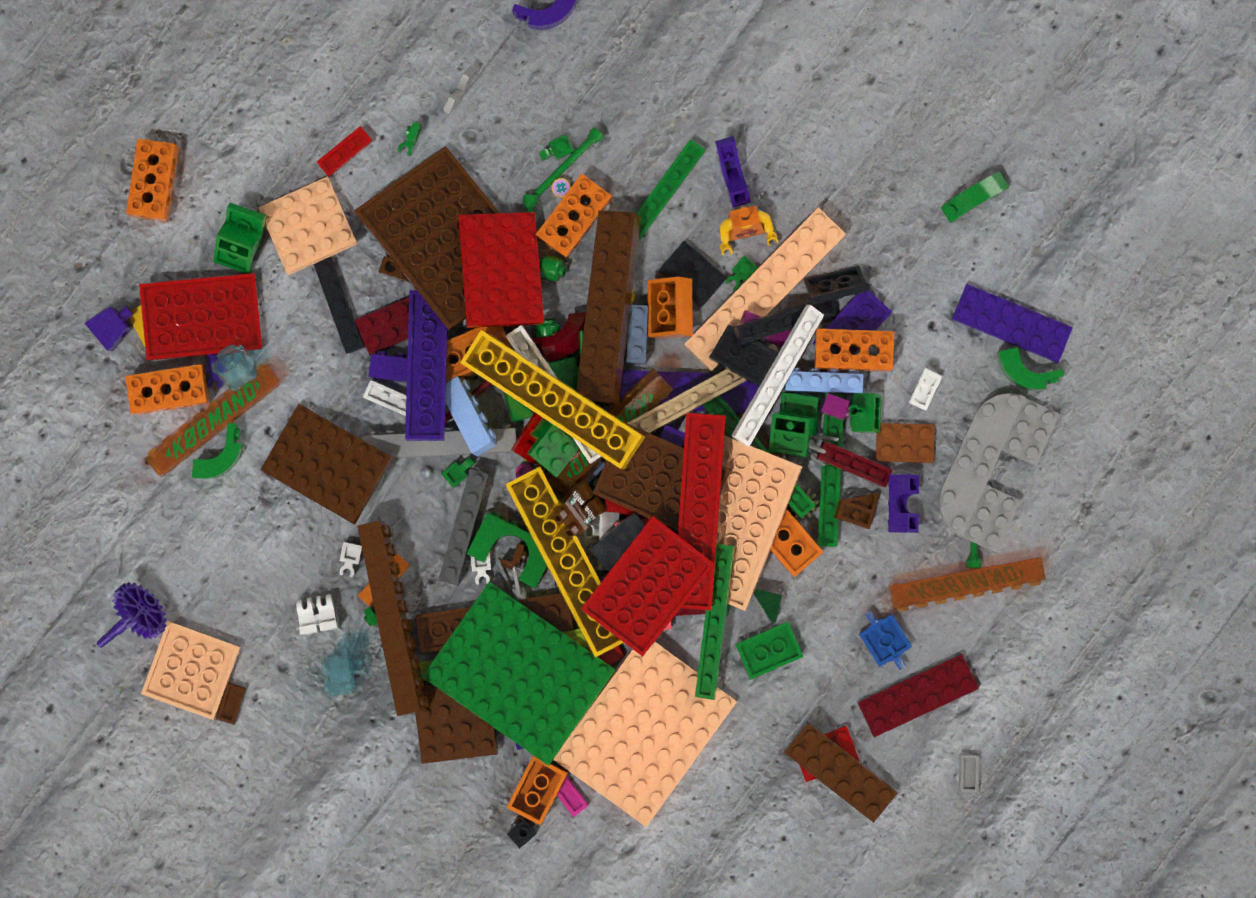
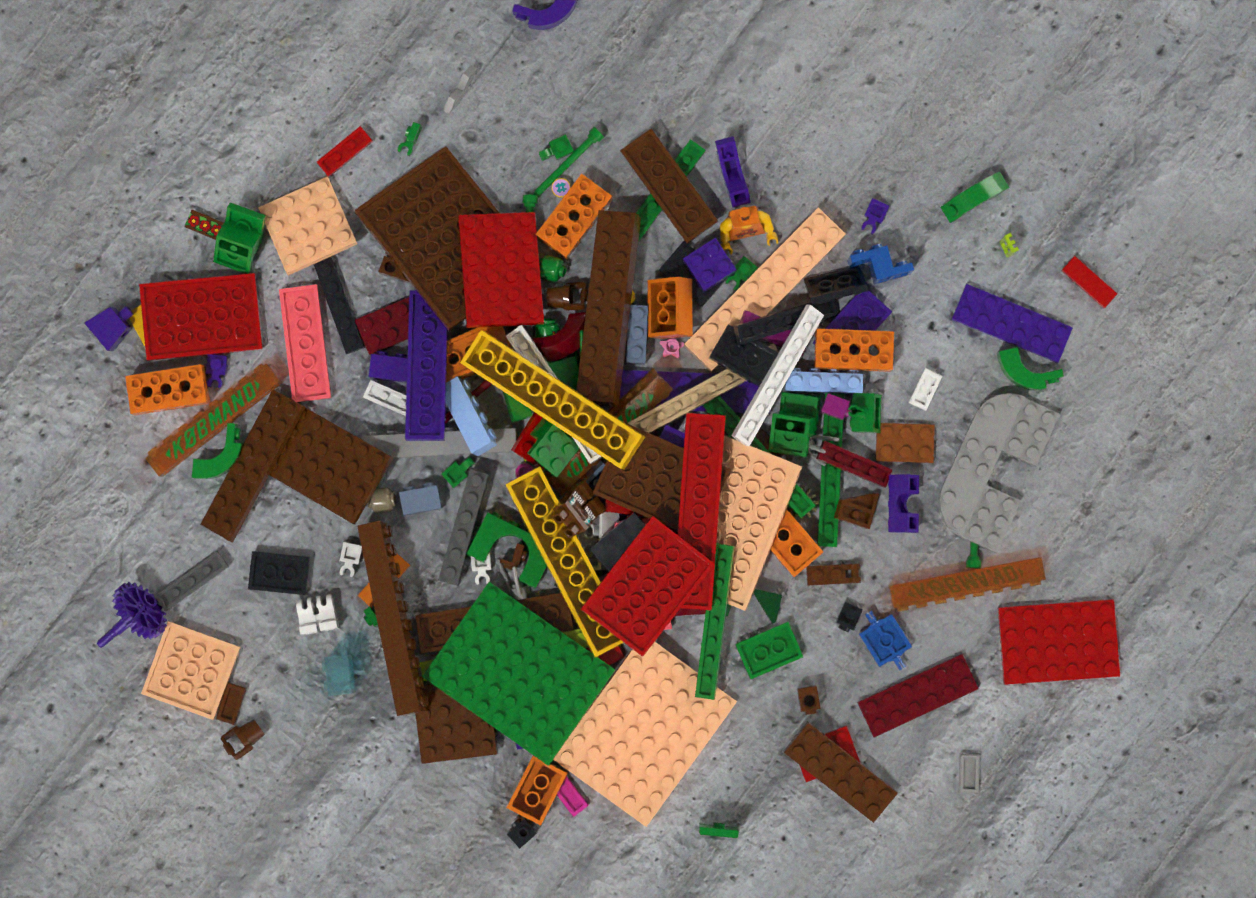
(143, 171): orange brick -> none
(191, 581): none -> dark grey plate
(203, 224): none -> tile
(234, 367): clear light blue brick -> none
(248, 735): none -> reddish brown piece
(253, 466): none -> reddish brown plate
(279, 573): none -> black plate
(305, 343): none -> coral plate
(382, 500): none -> dark tan head
(420, 499): none -> sand blue brick
(563, 296): none -> reddish brown piece
(668, 351): none -> bright pink plate
(669, 186): none -> reddish brown plate
(709, 265): none -> dark purple brick
(719, 830): none -> green plate
(802, 693): none -> reddish brown brick
(832, 574): none -> reddish brown plate
(848, 617): none -> black bracket
(875, 213): none -> dark purple plate
(880, 264): none -> blue bracket
(1006, 238): none -> lime tile
(1058, 642): none -> red plate
(1089, 282): none -> red tile

